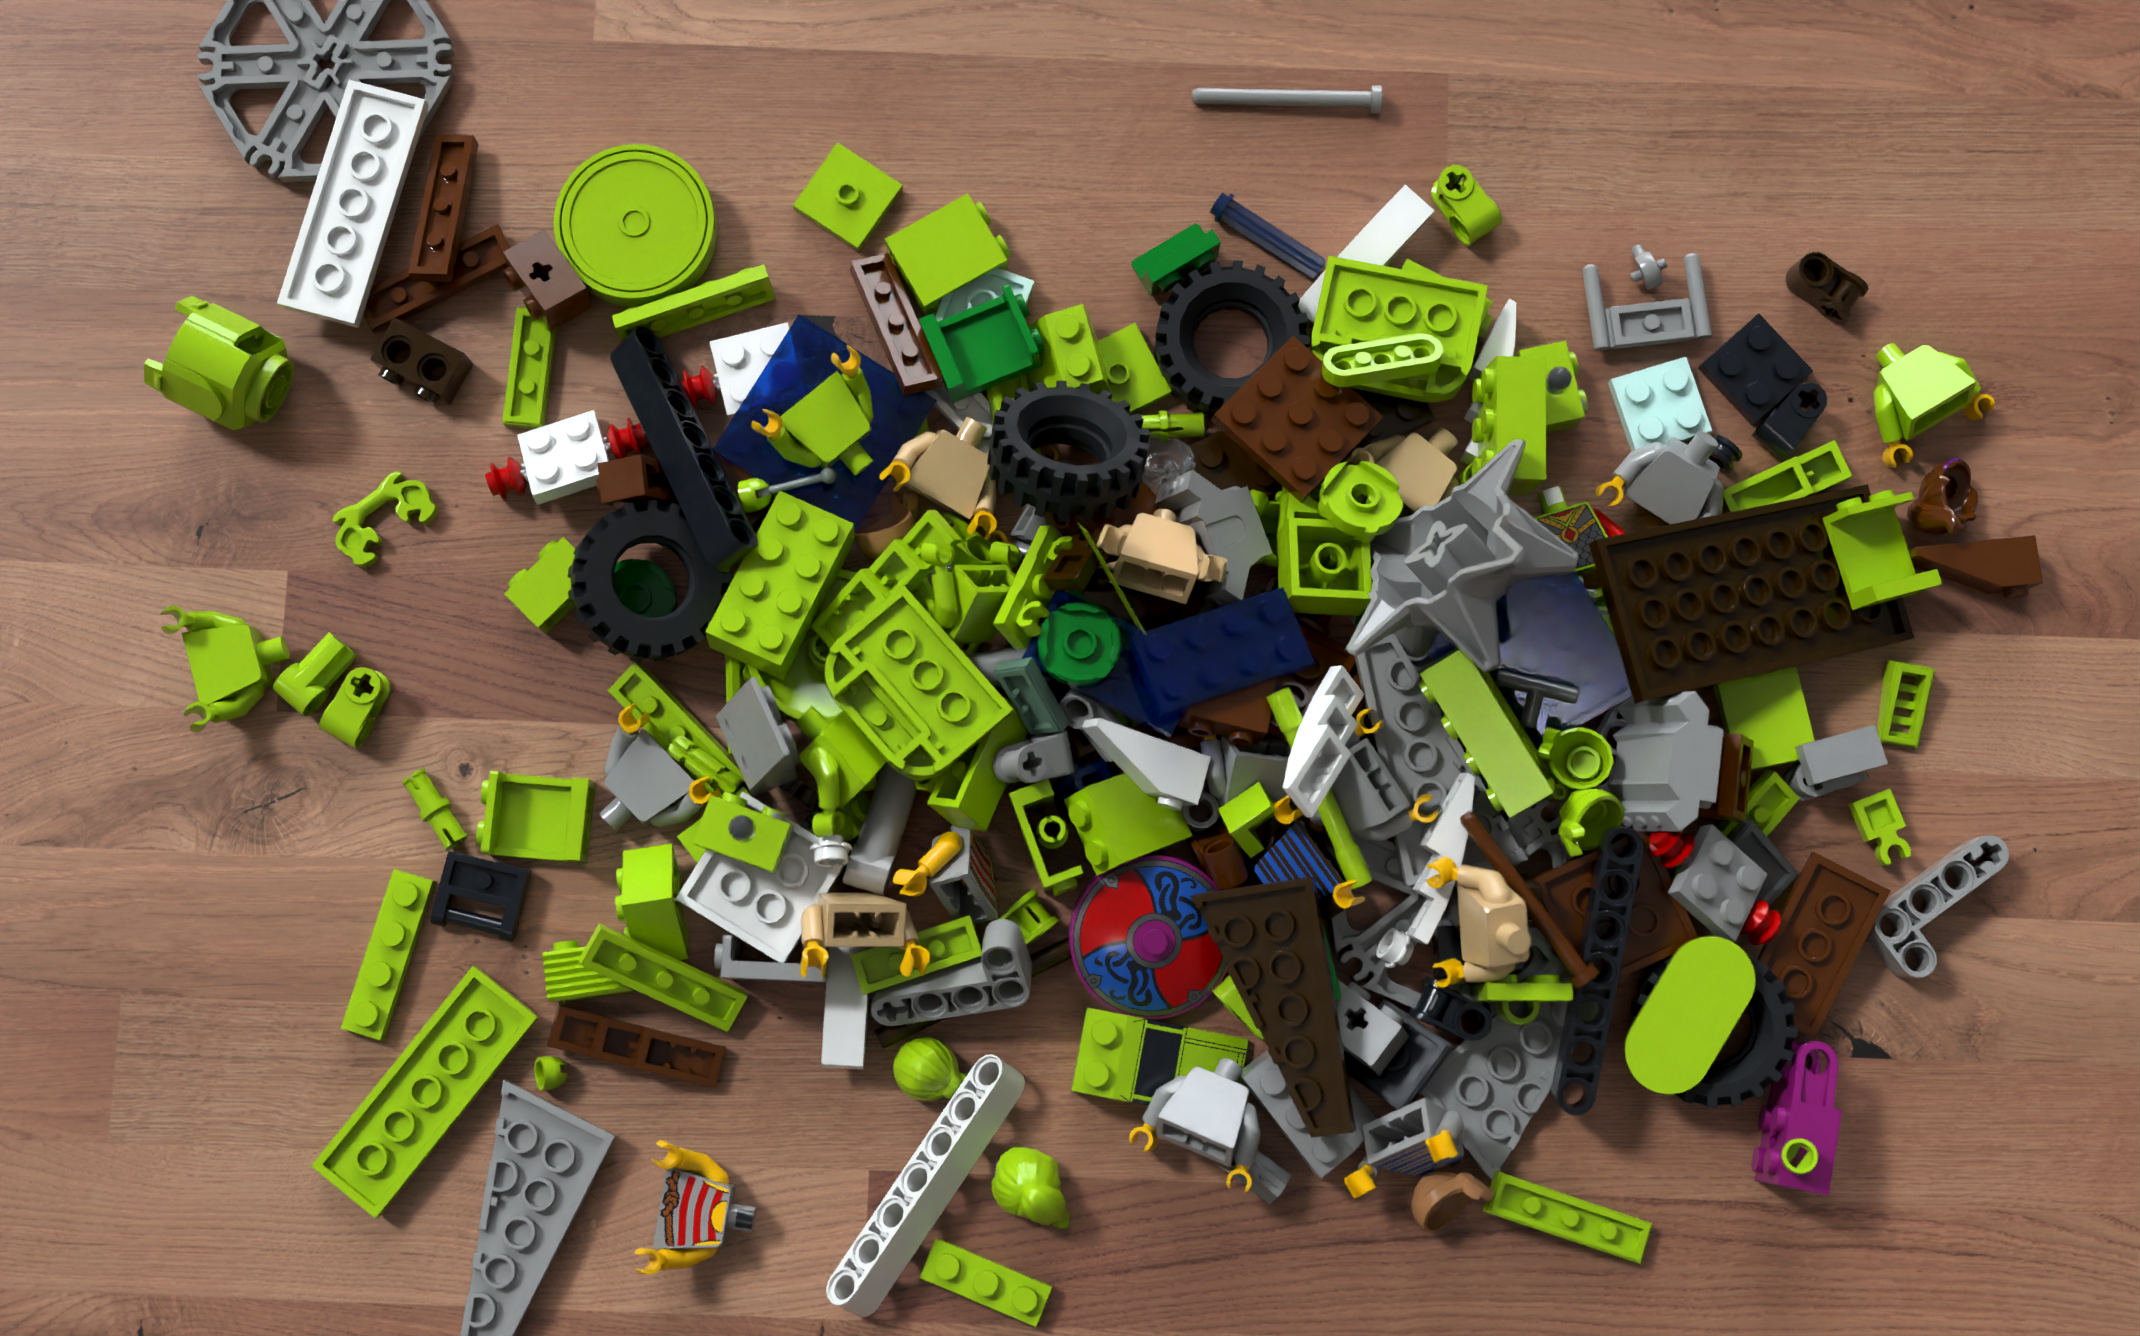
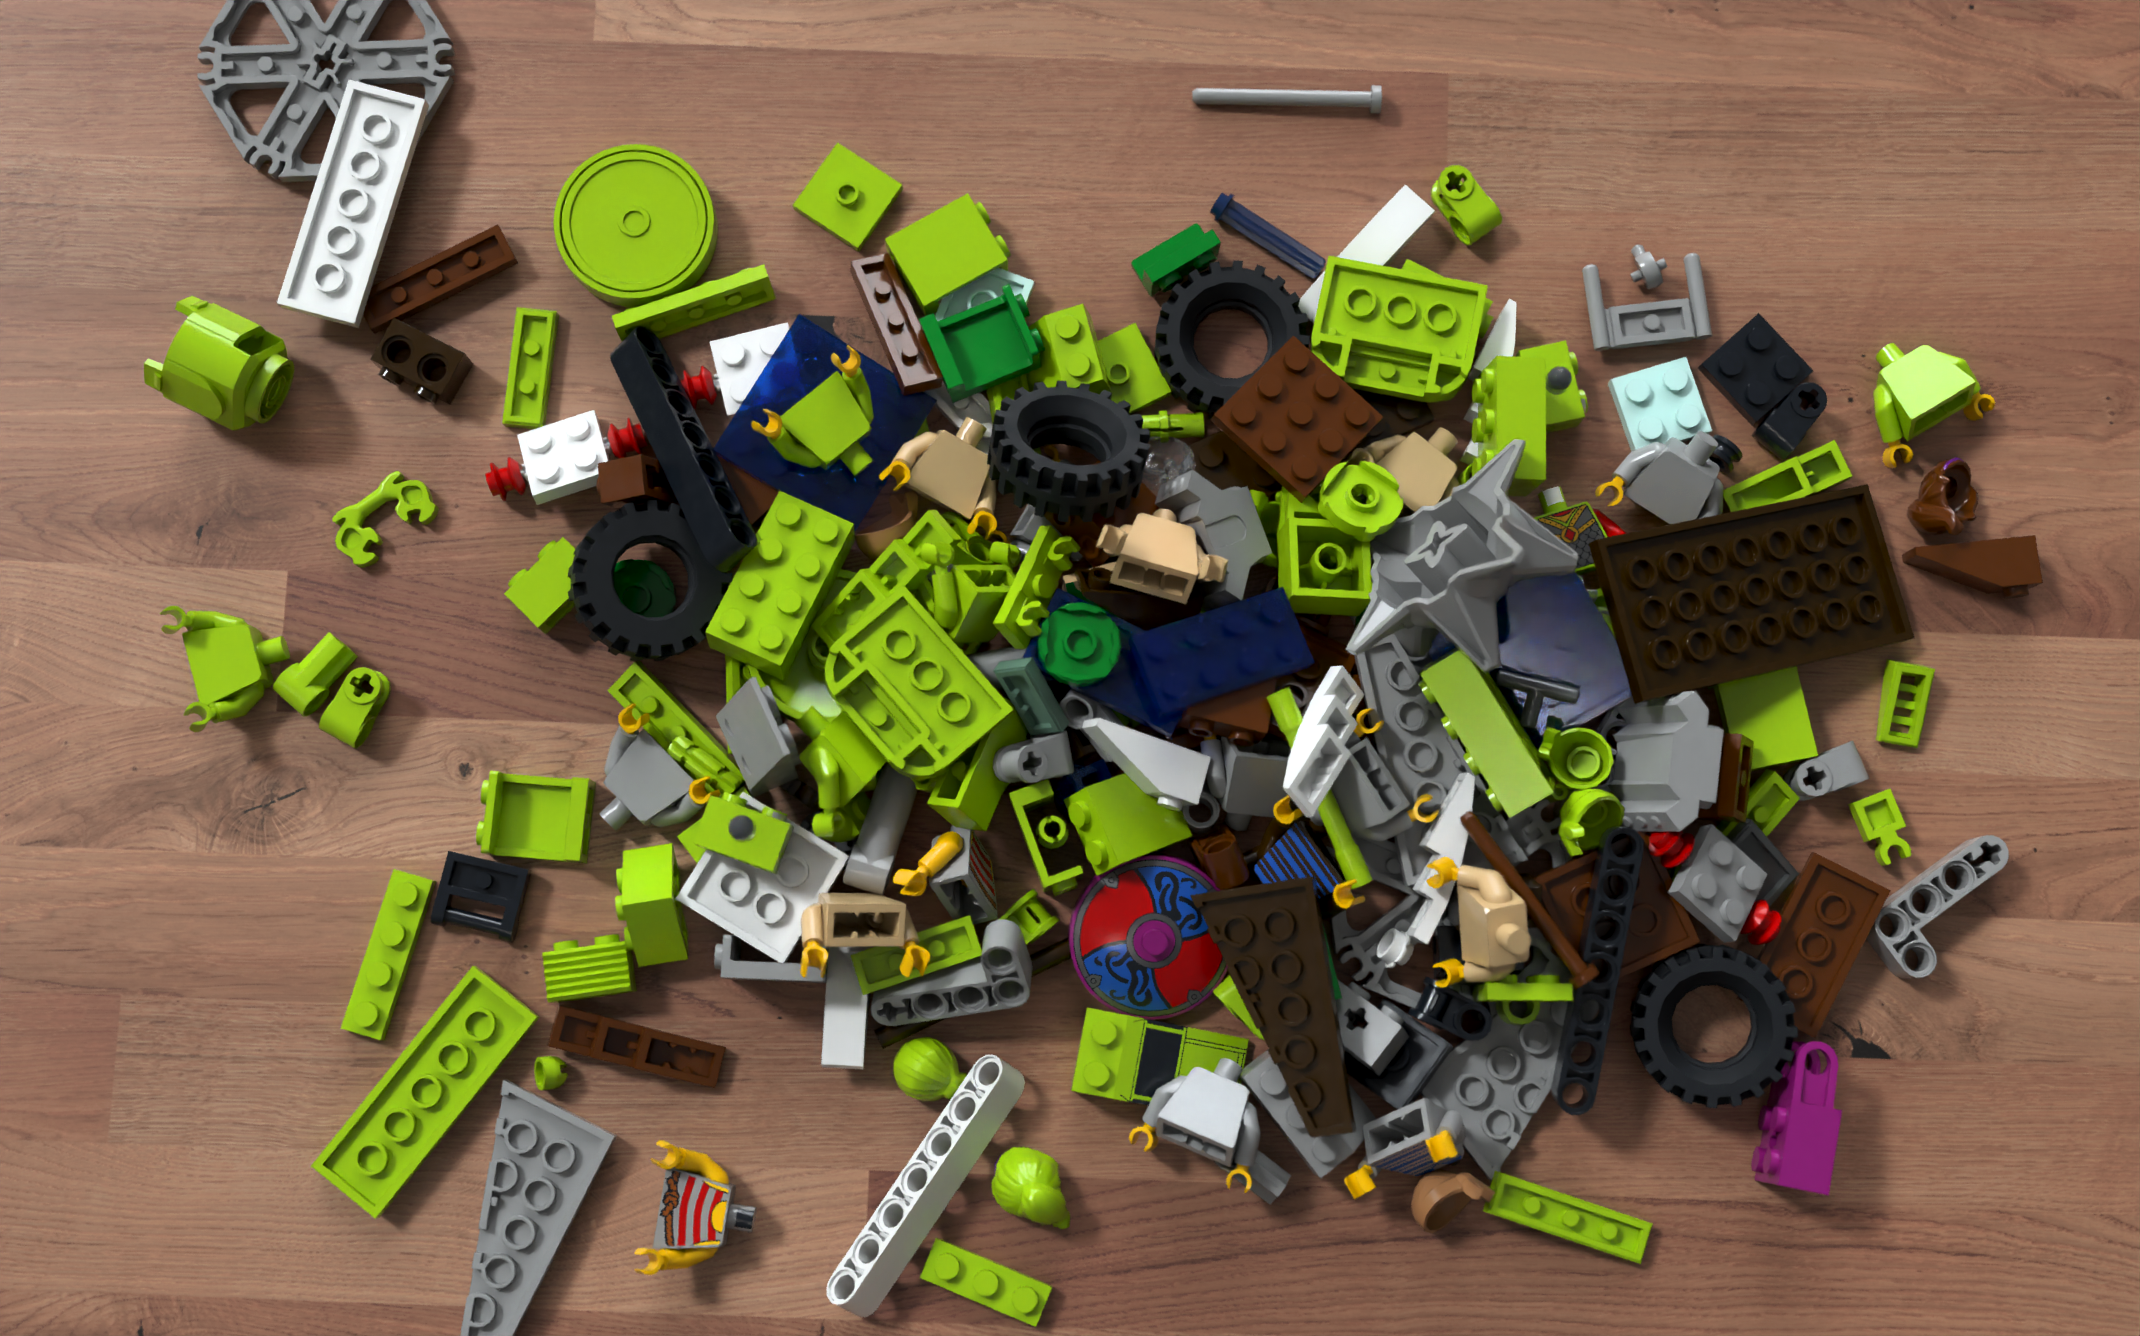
(434, 809): lime pin -> none
(443, 208): reddish brown plate -> none
(546, 280): reddish brown brick -> none
(663, 977): lime plate -> none
(756, 493): hinge -> none
(831, 851): white plate -> none
(1074, 566): dark brown plate -> none
(1088, 537): lime sticker -> none
(1247, 813): lime panel -> none
(1382, 360): lime plate -> none
(1689, 1014): lime tile -> none
(1789, 1152): lime hinge -> none
(1834, 287): dark brown piece -> none
(1841, 755): light grey tile -> none
(1874, 551): lime panel -> none

